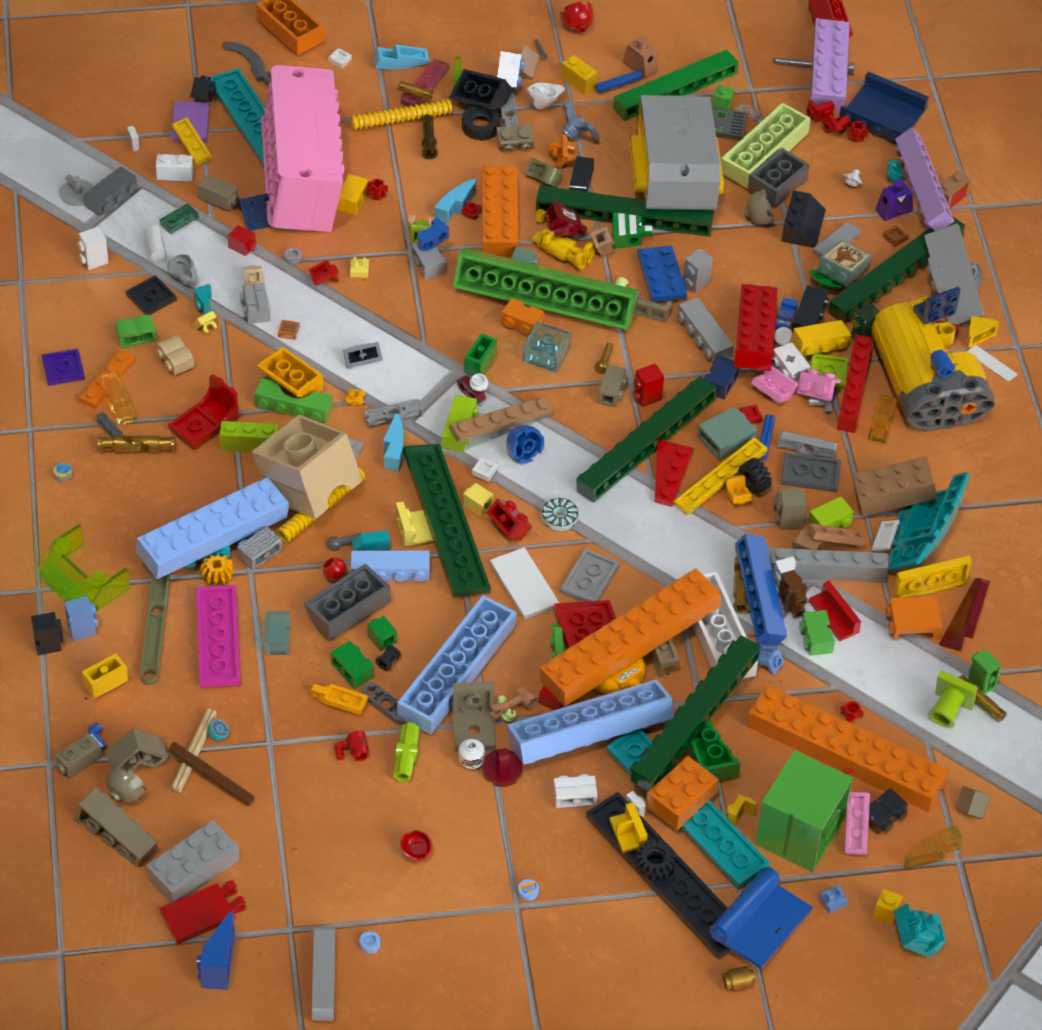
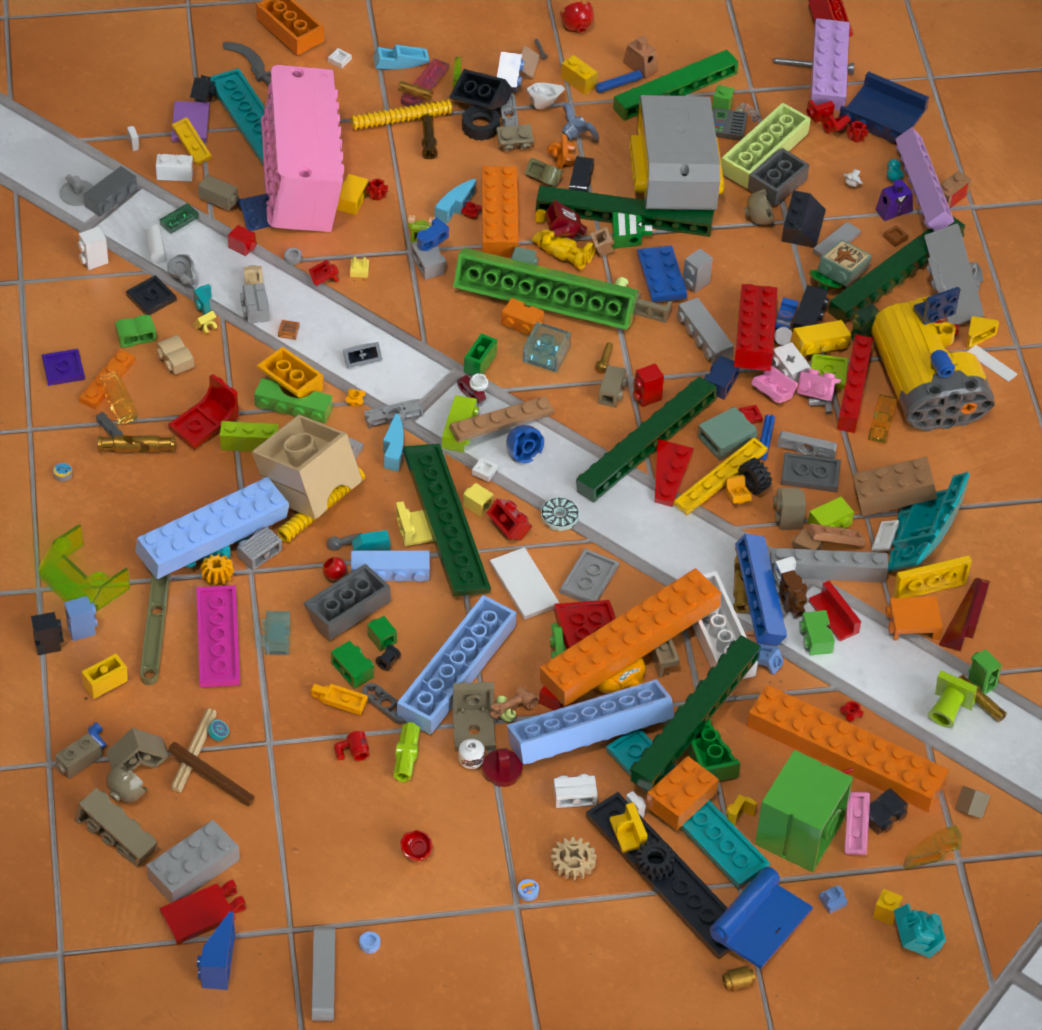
(573, 858): none -> tan gear

